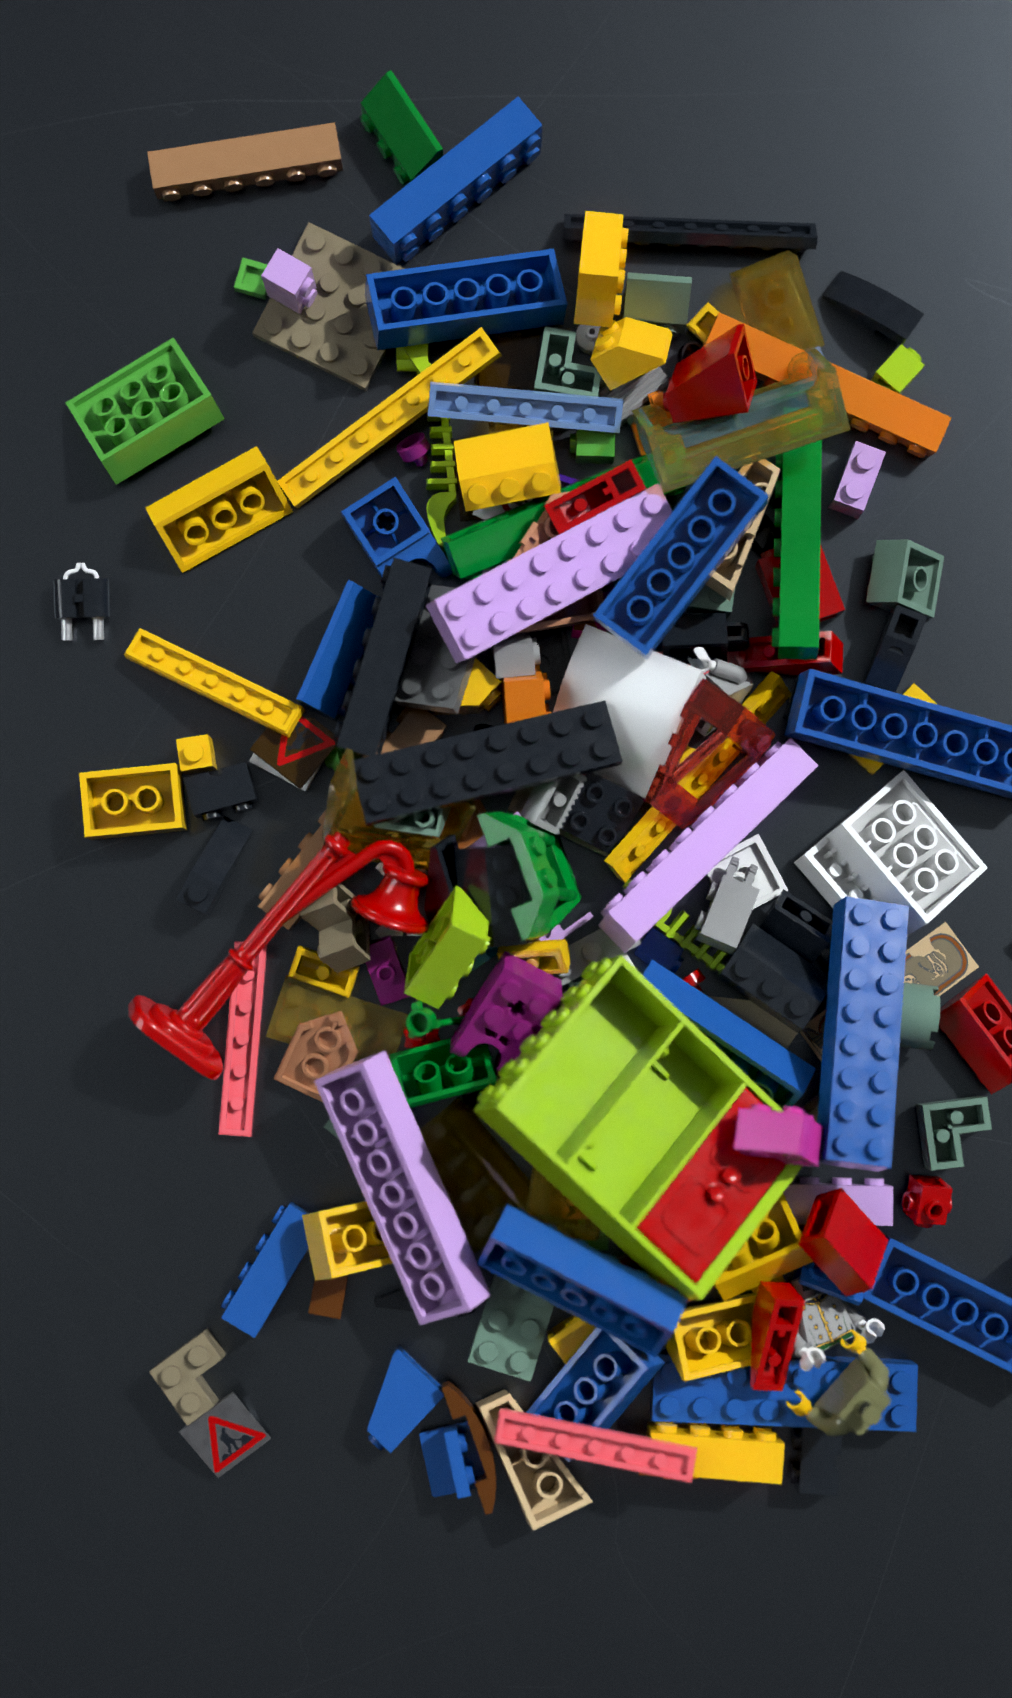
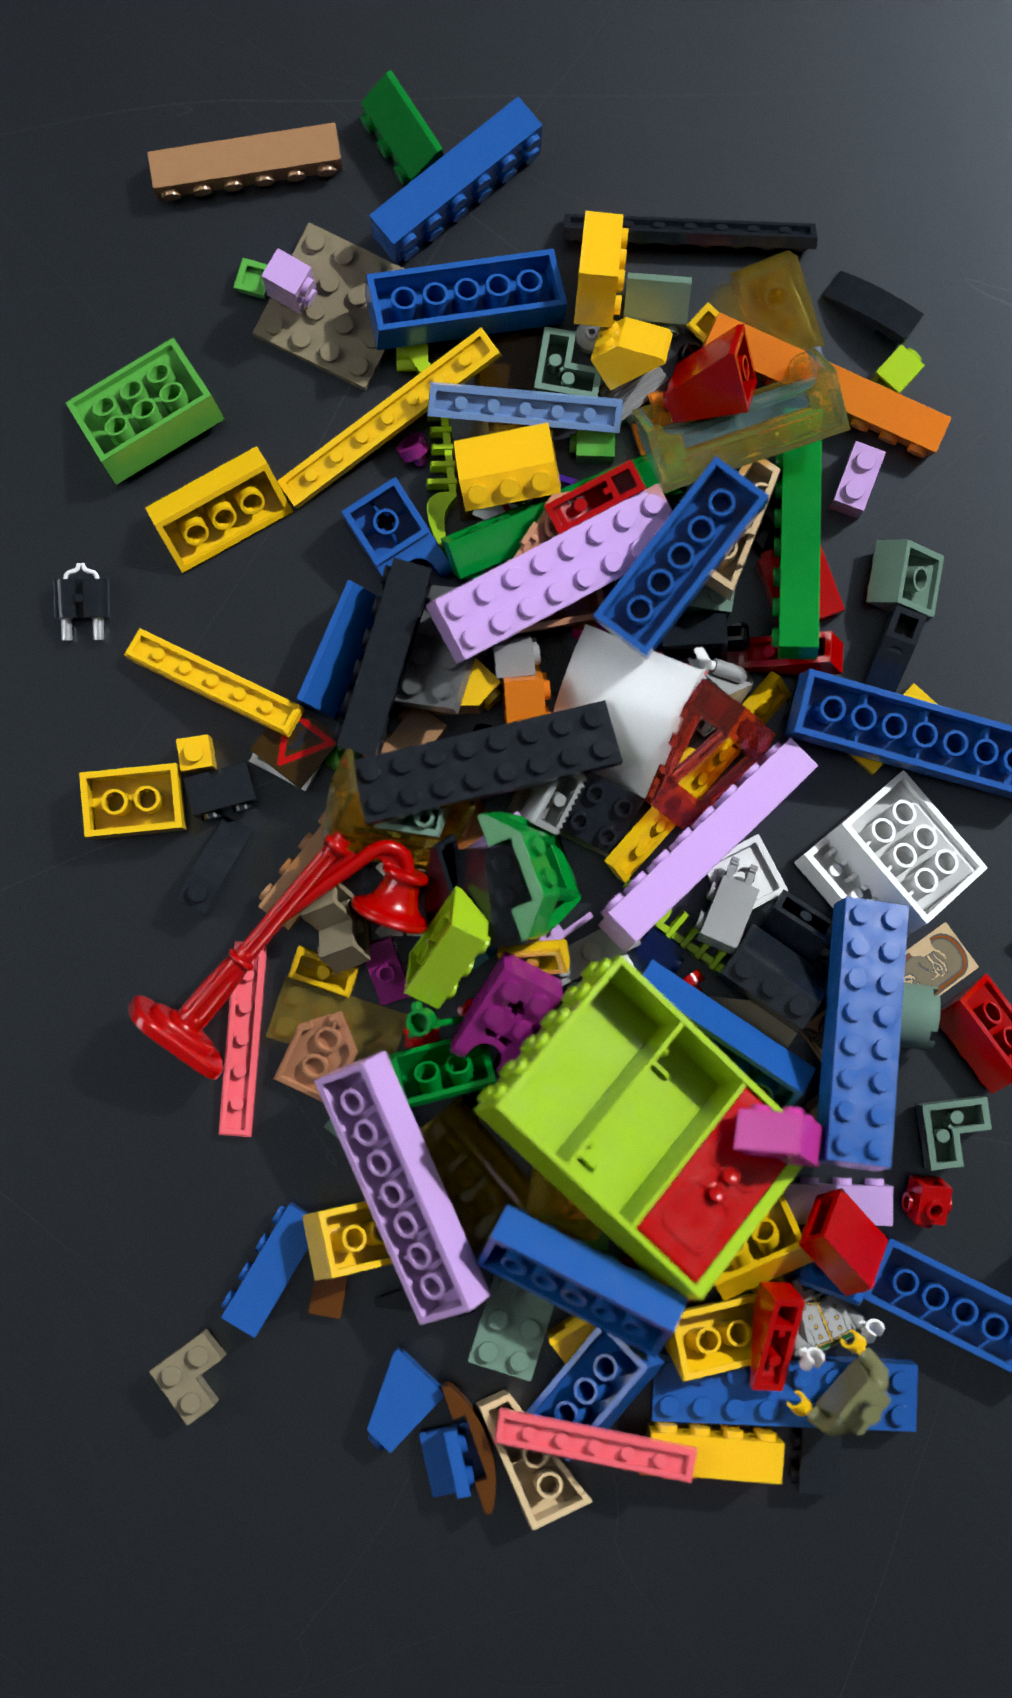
(225, 1435): flat silver piece -> none

